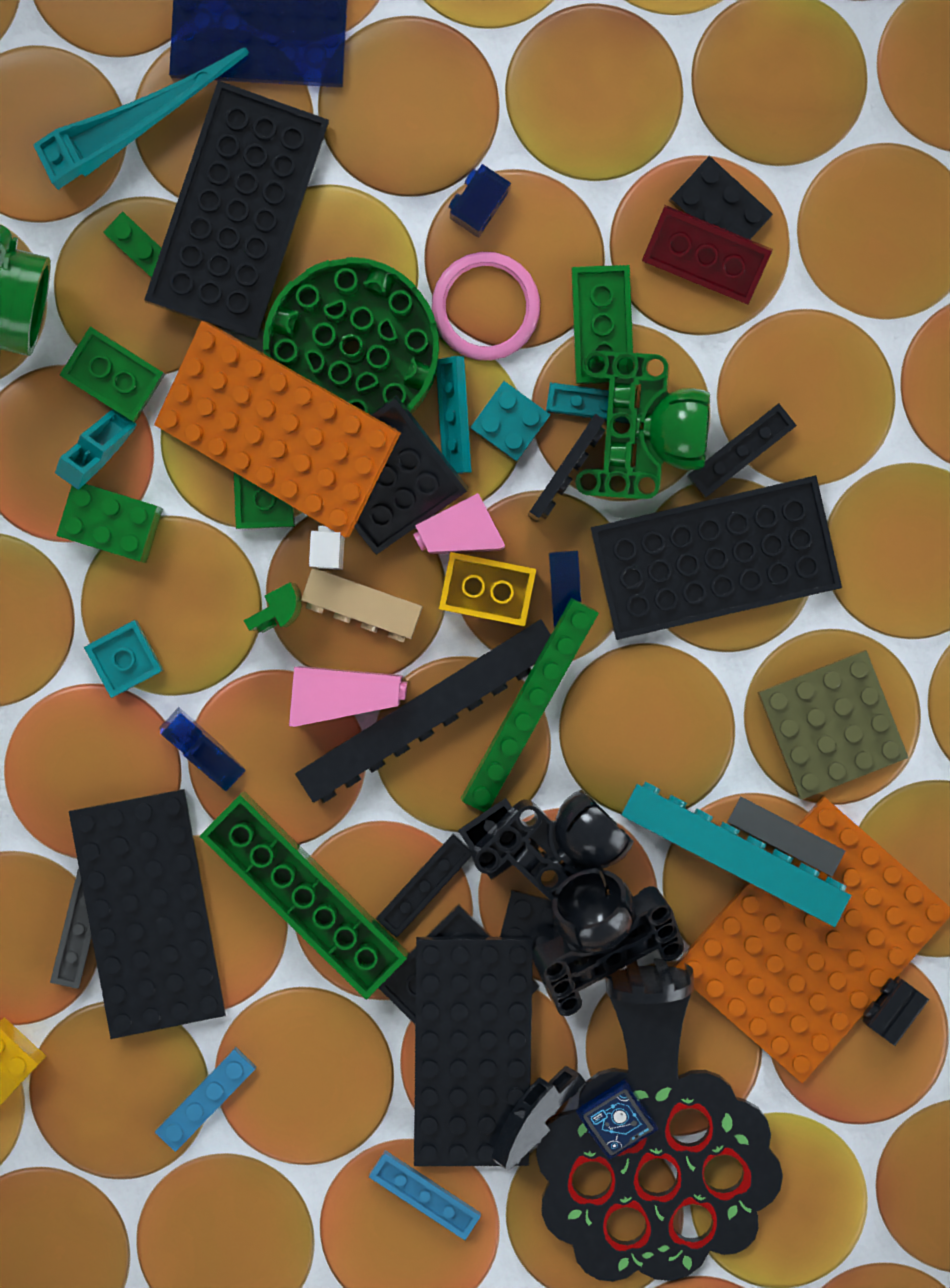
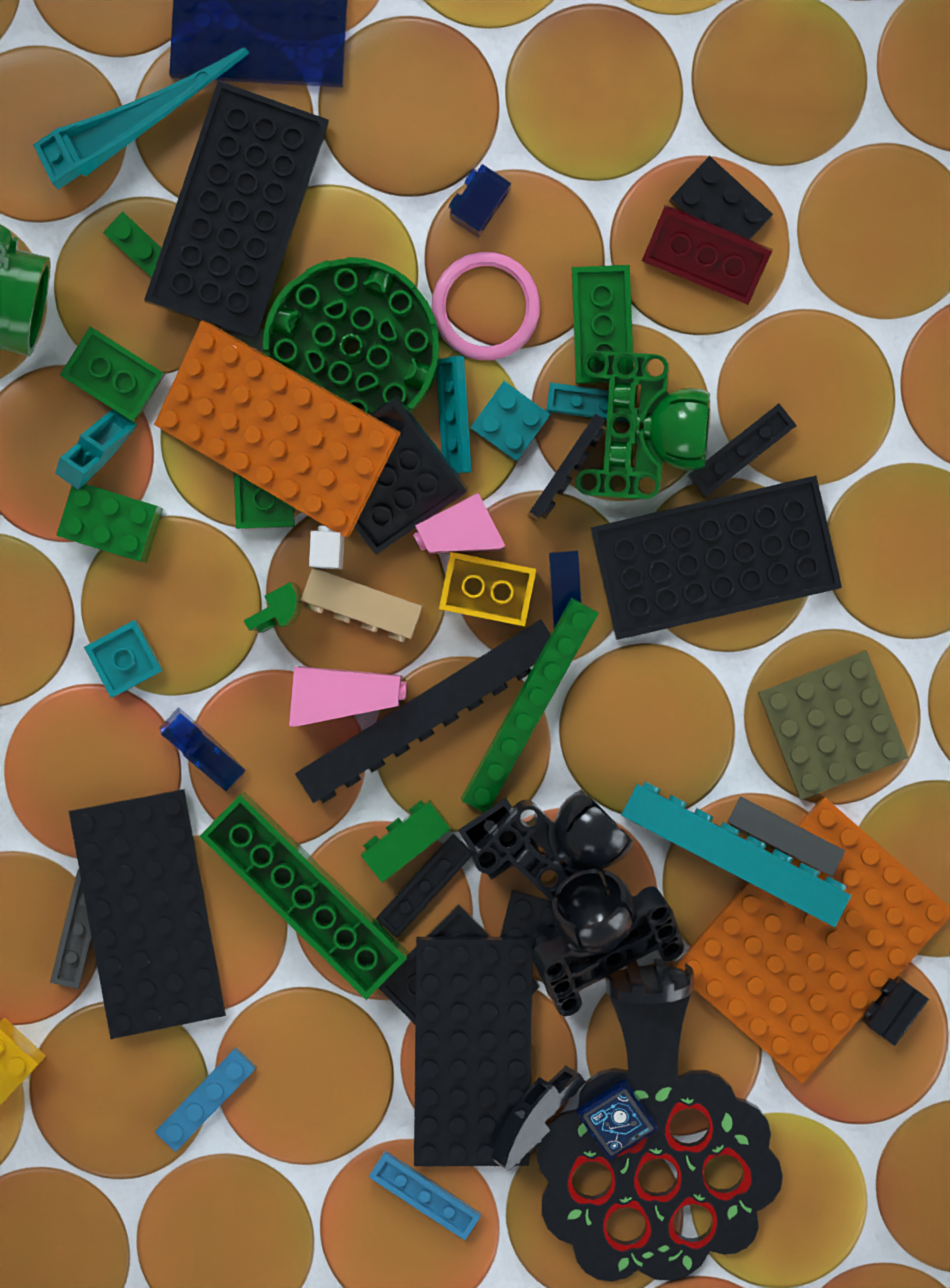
(405, 839): none -> green brick

